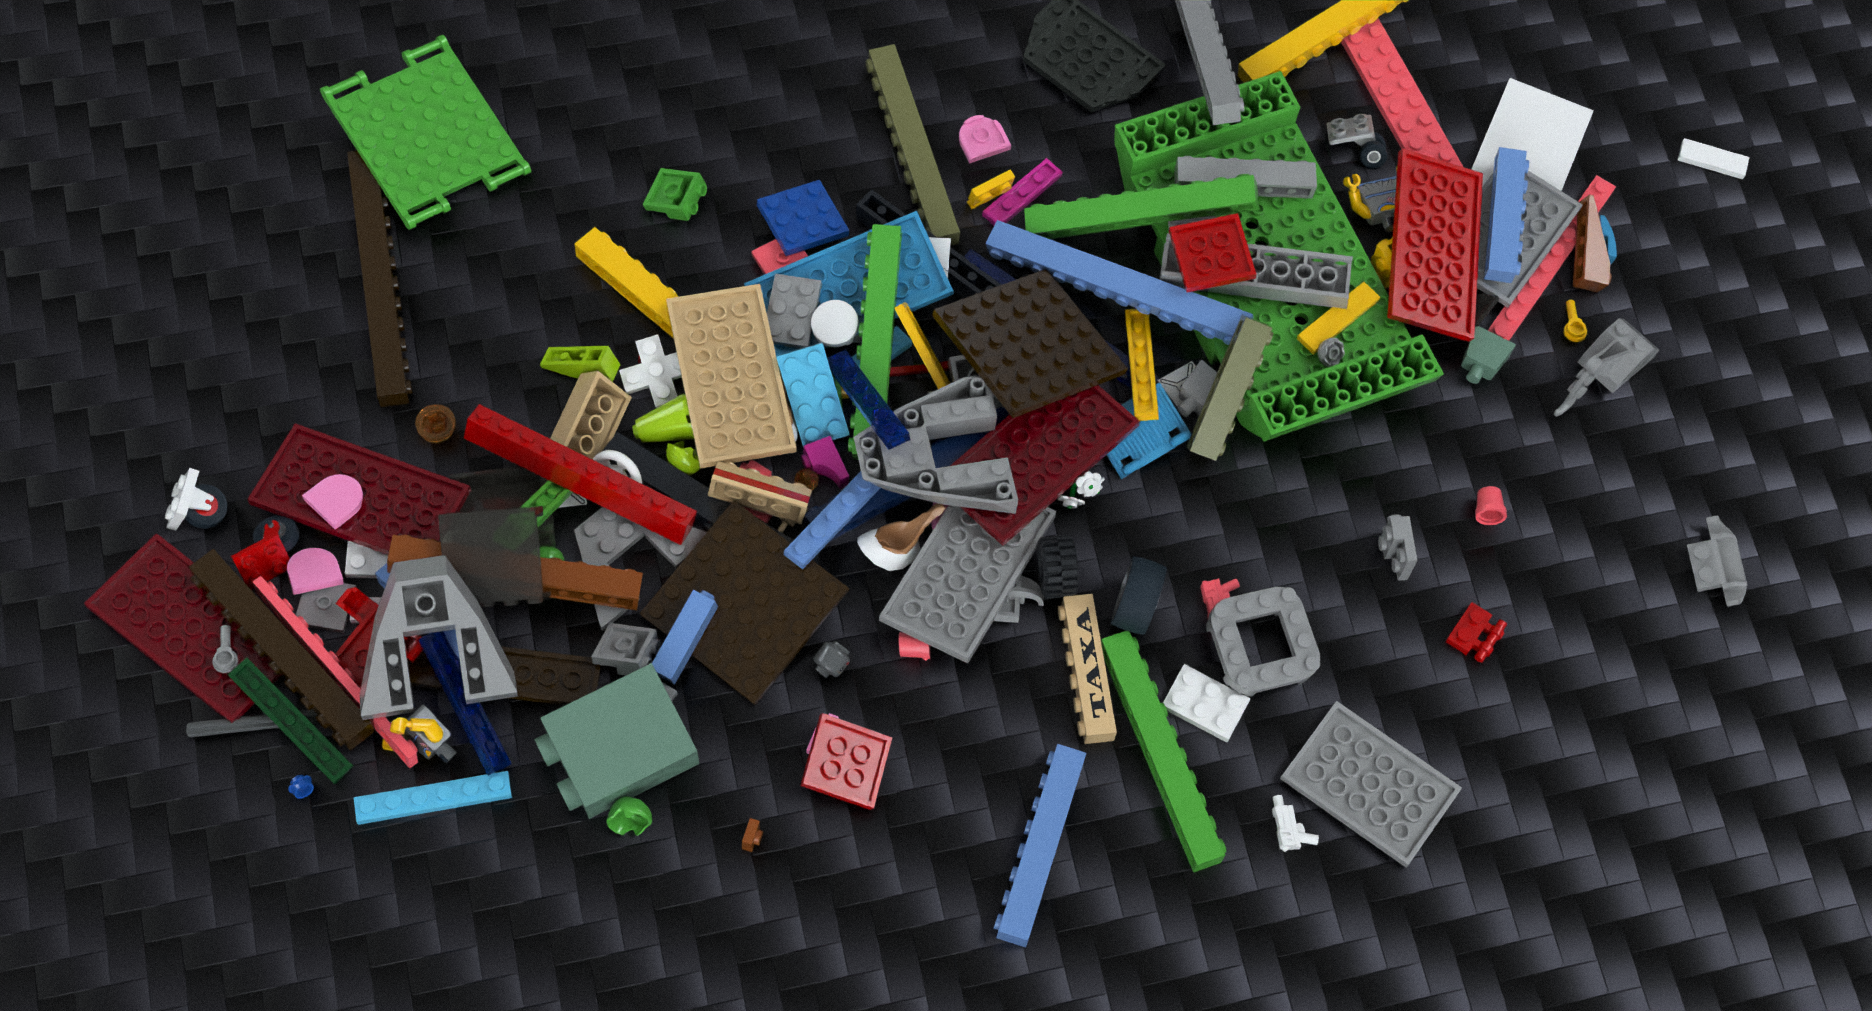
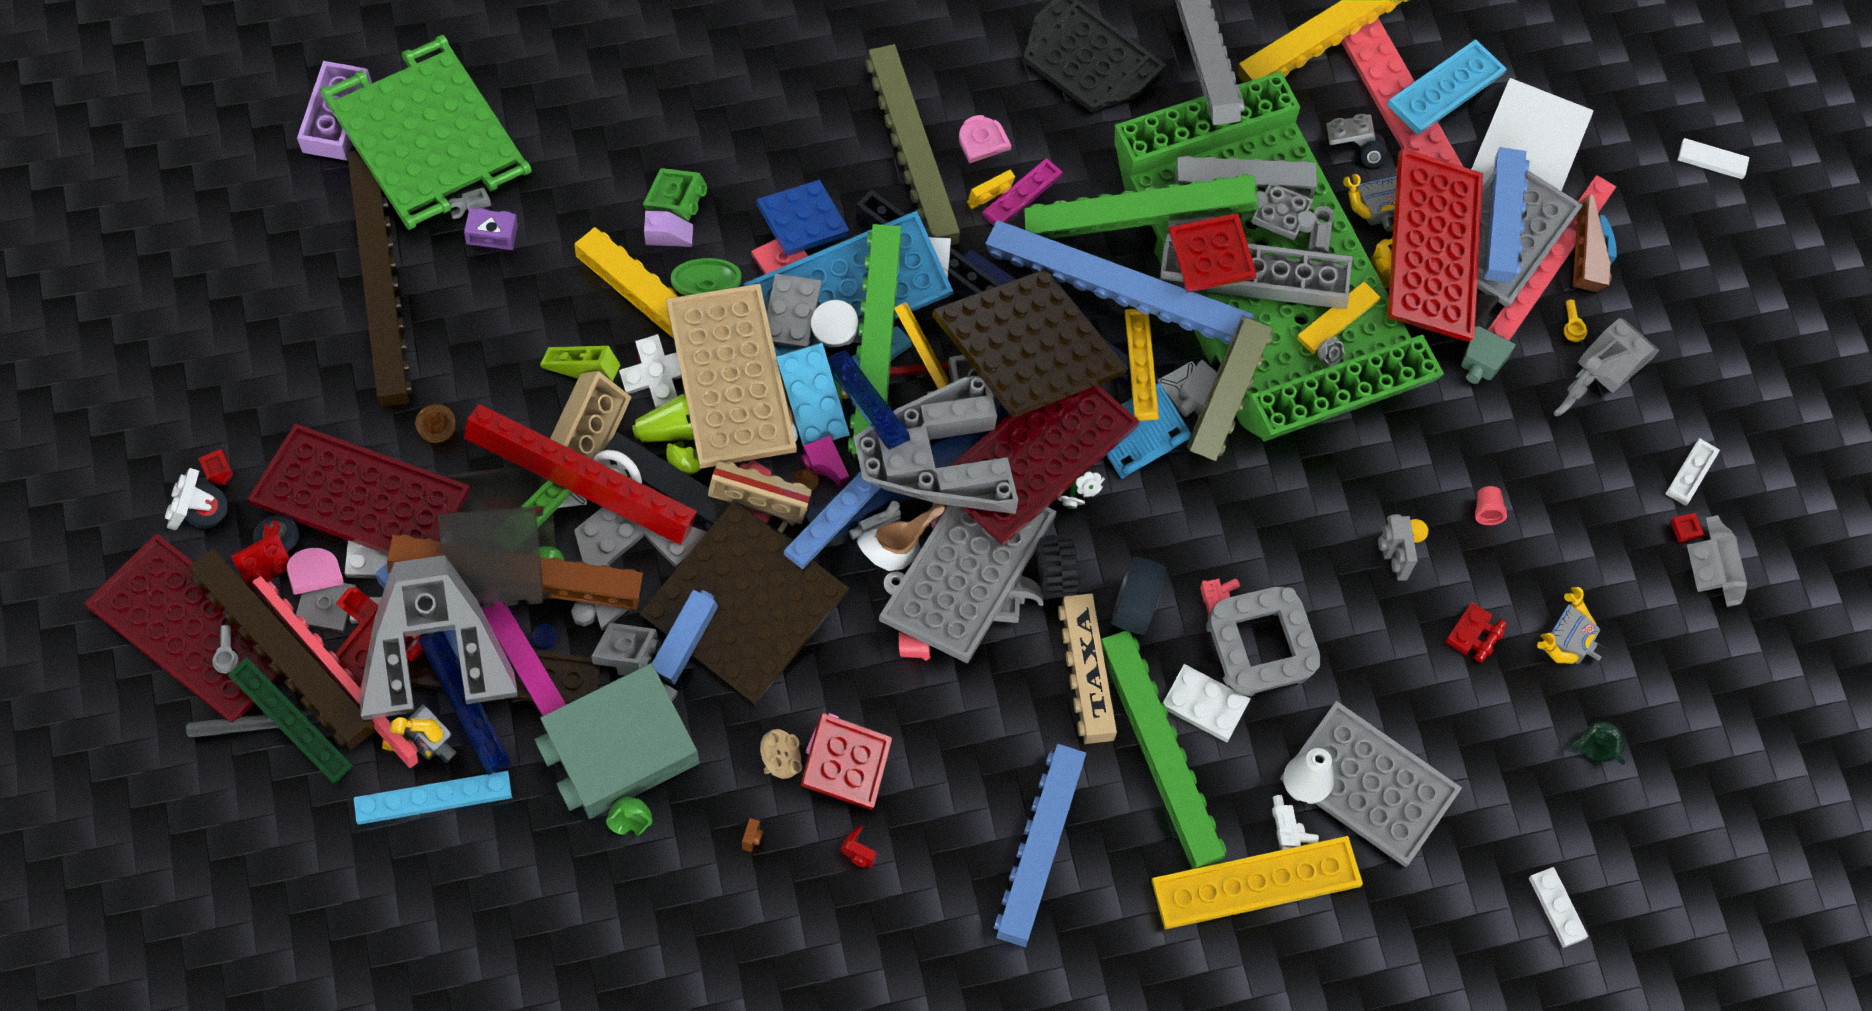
(216, 468): none -> red plate
(301, 786): blue plate -> none
(320, 129): none -> lavender brick
(335, 499): bright pink tile -> none
(473, 199): none -> light grey plate
(491, 228): none -> medium lavender brick
(523, 659): none -> dark pink tile
(544, 636): none -> clear blue plate
(583, 613): none -> light grey tile
(667, 229): none -> lavender slope
(705, 276): none -> bright green dish
(781, 754): none -> tan plate
(831, 659): dark grey head -> none
(859, 853): none -> red plate
(889, 587): none -> white plate
(890, 515): none -> light grey piece
(1256, 882): none -> yellow plate
(1284, 212): none -> light grey piece
(1310, 776): none -> white cone
(1320, 235): none -> light grey piece
(1419, 530): none -> yellow plate
(1446, 87): none -> medium azure plate
(1558, 907): none -> white plate
(1573, 633): none -> torso
(1602, 734): none -> clear green hair
(1687, 527): none -> red plate
(1692, 472): none -> white tile

